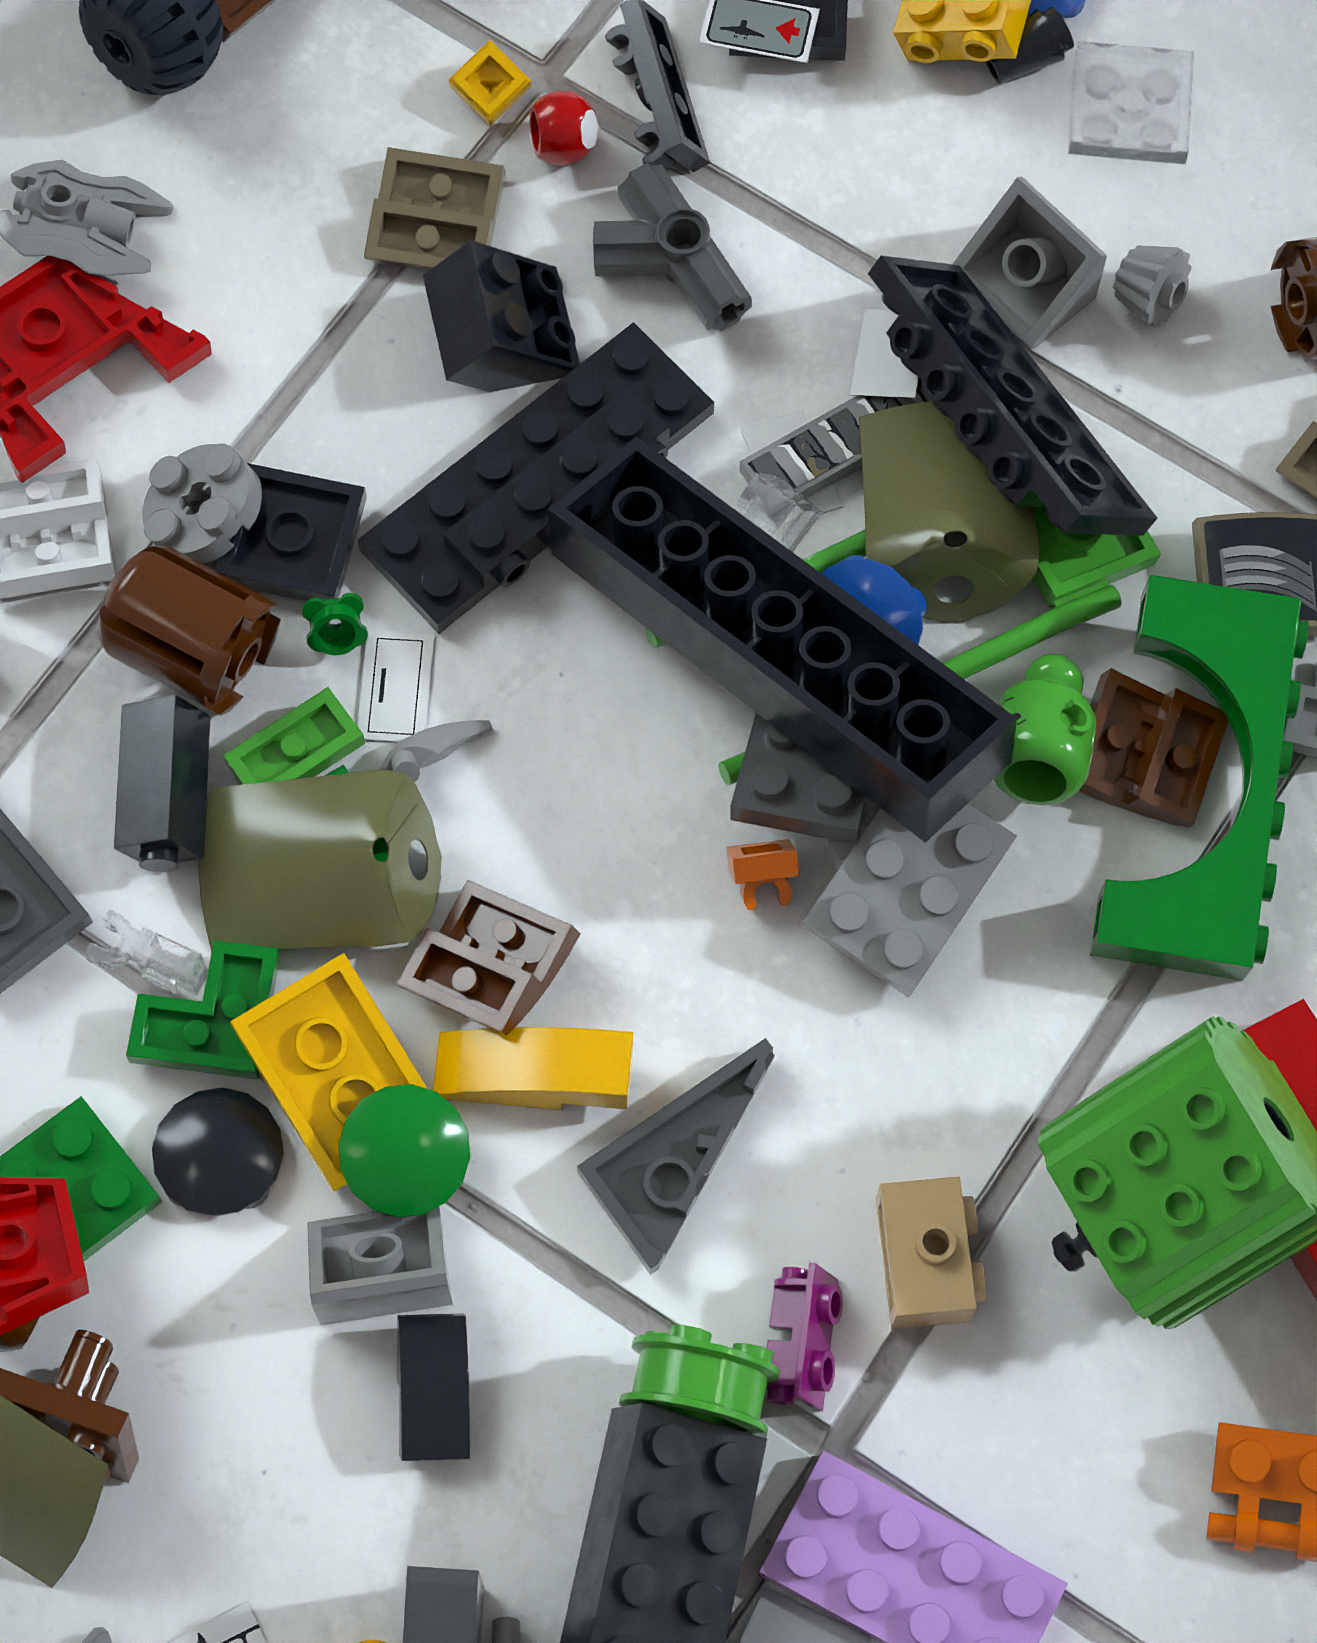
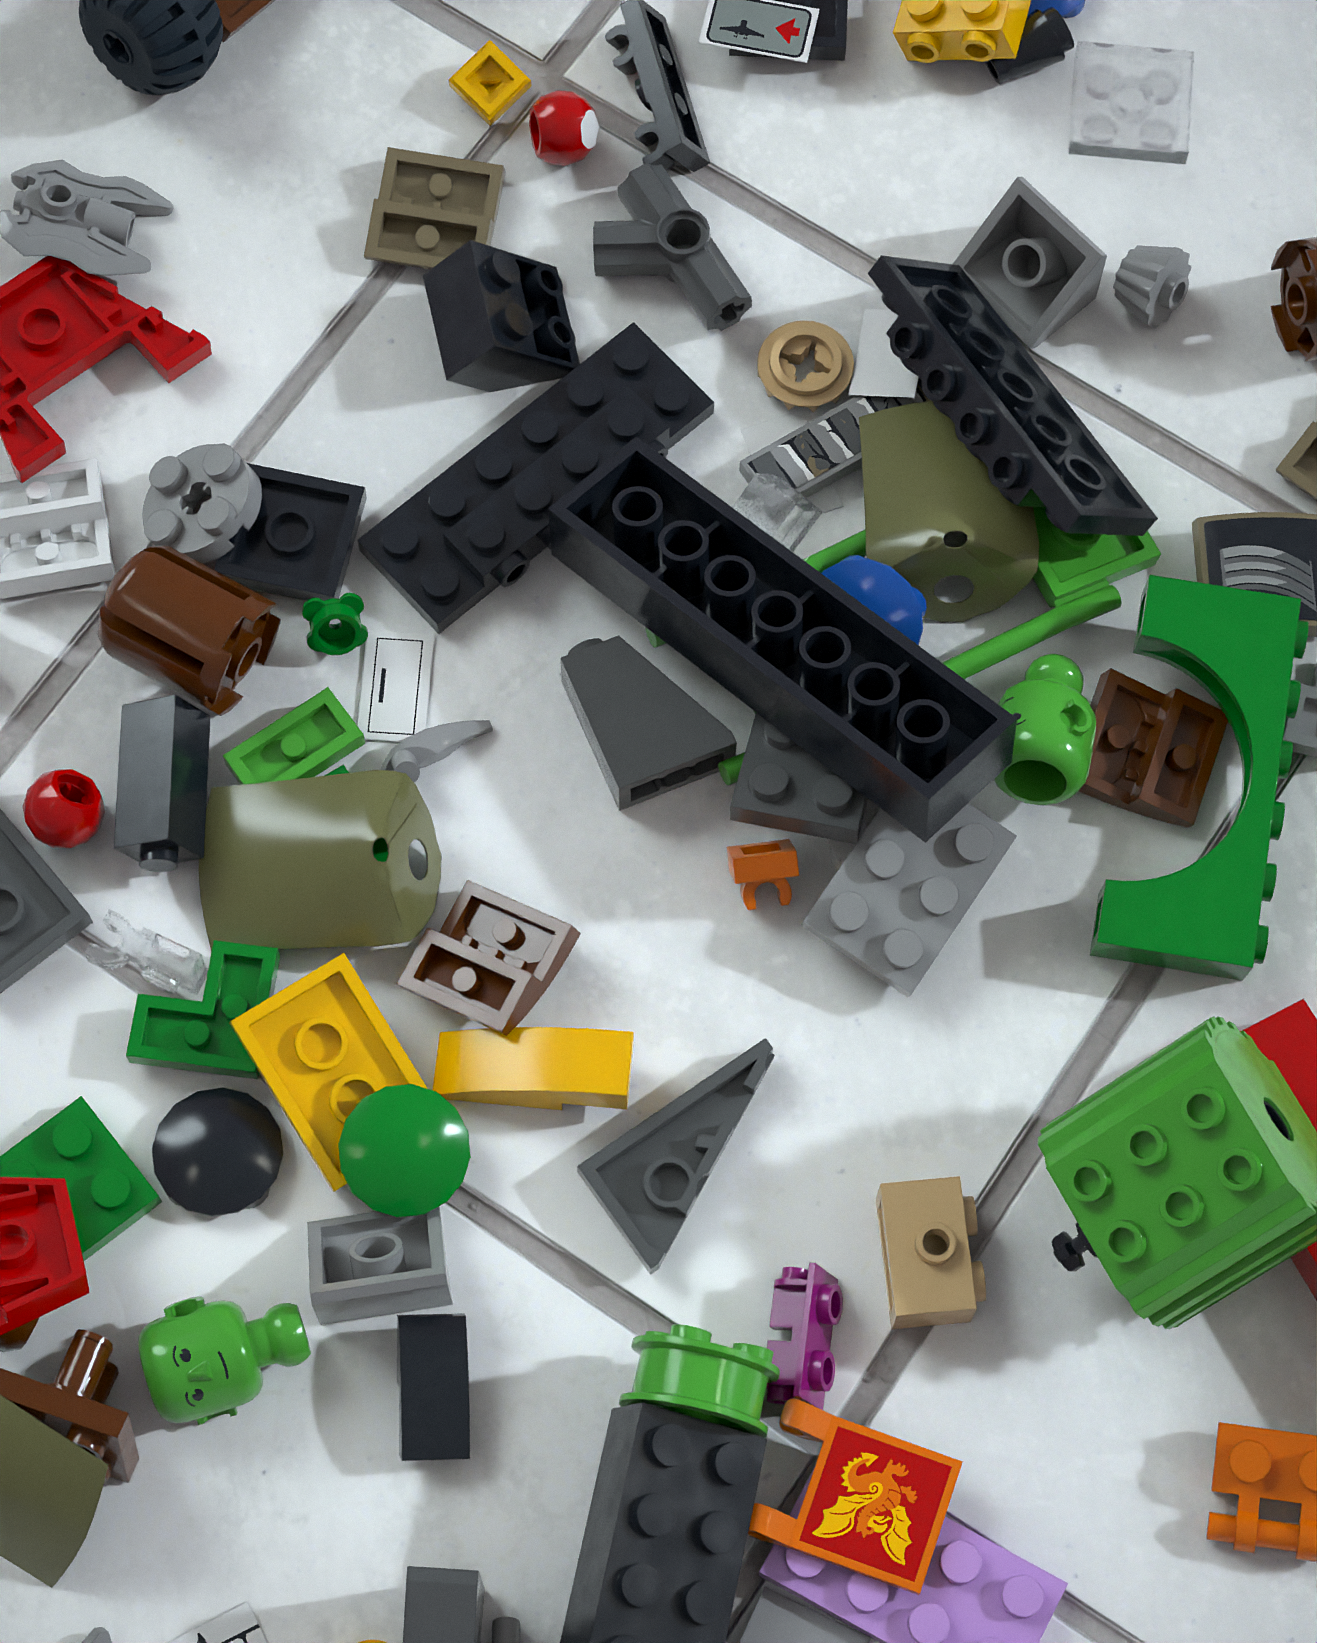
(63, 808): none -> red piece
(210, 1358): none -> bright green piece
(640, 722): none -> dark grey slope
(791, 345): none -> tan gear
(868, 1503): none -> flag

